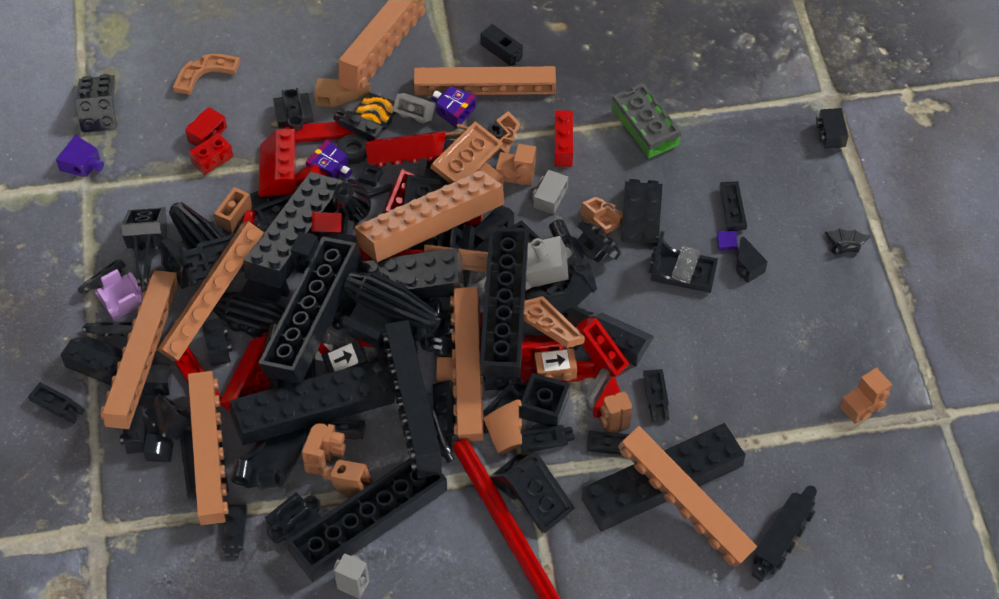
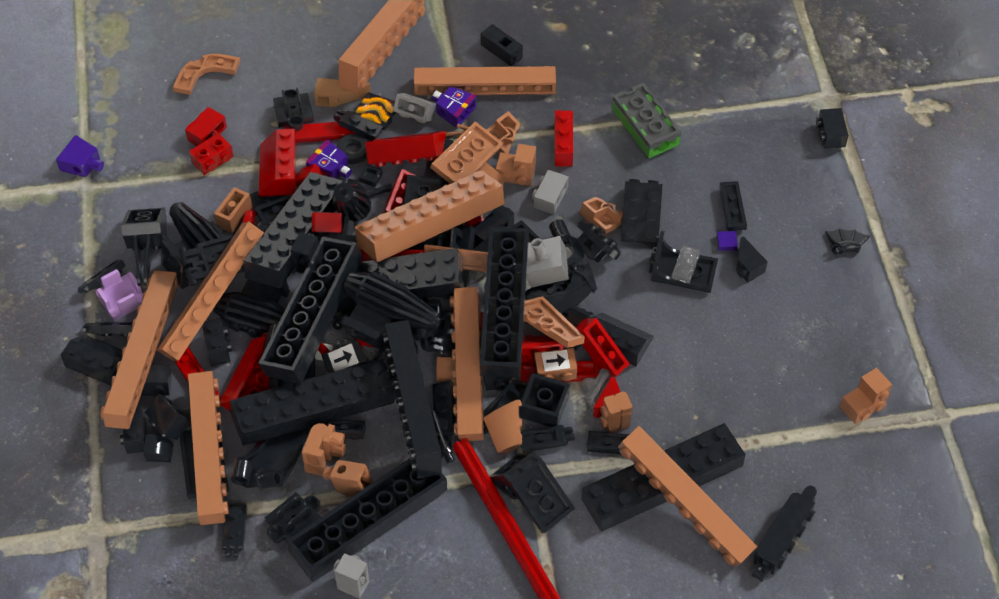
(55, 402): black hinge -> none
(96, 103): black bracket -> none
(494, 126): black bush -> none
(656, 393): black hinge -> none

